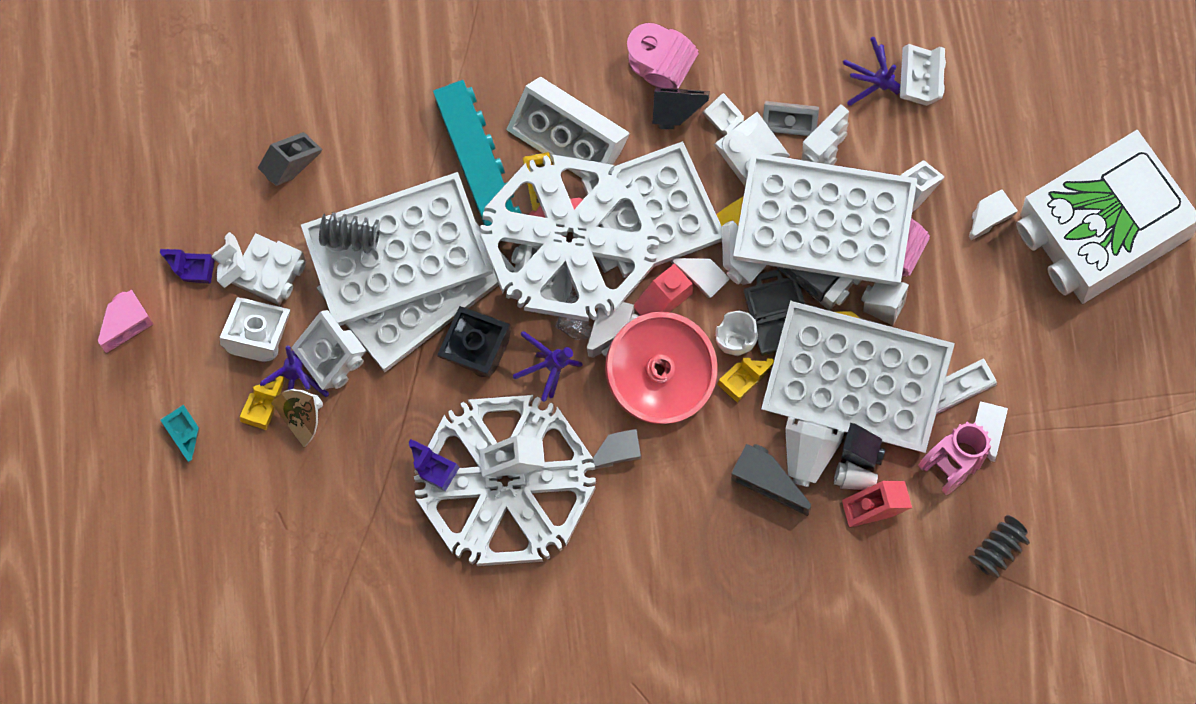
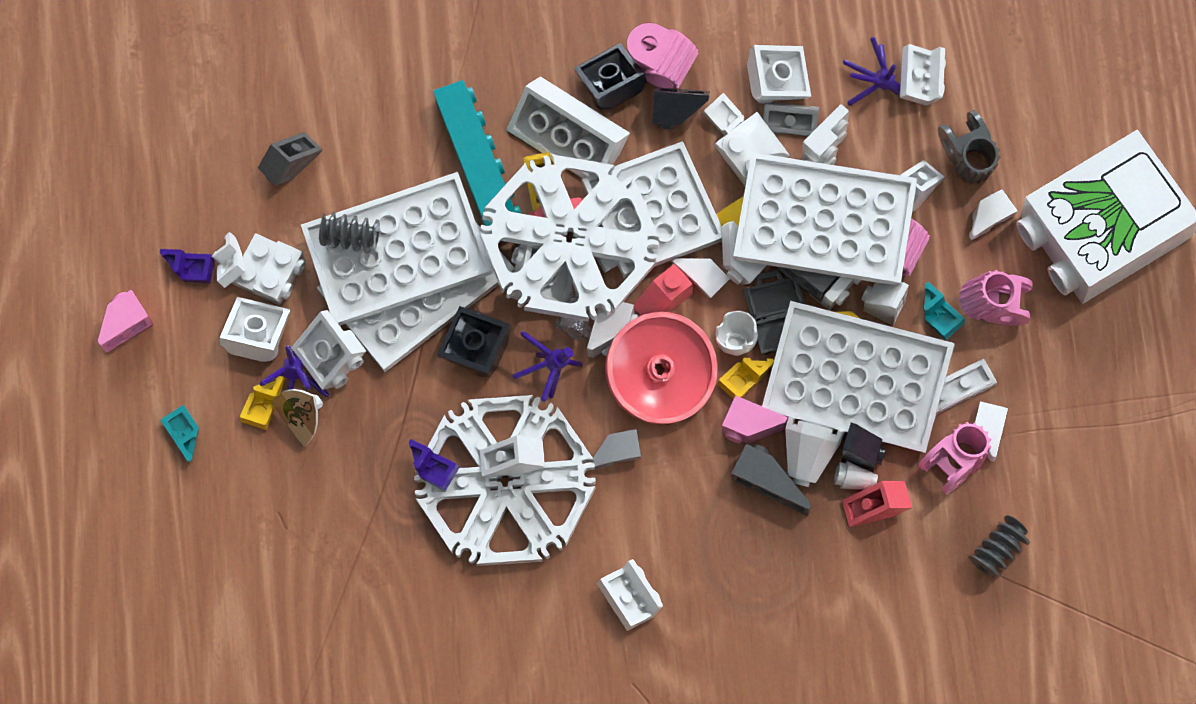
(611, 77): none -> black slope
(630, 595): none -> white bracket
(751, 422): none -> bright pink slope
(778, 73): none -> white slope
(940, 314): none -> teal slope
(977, 140): none -> dark grey piece
(981, 298): none -> bright pink piece

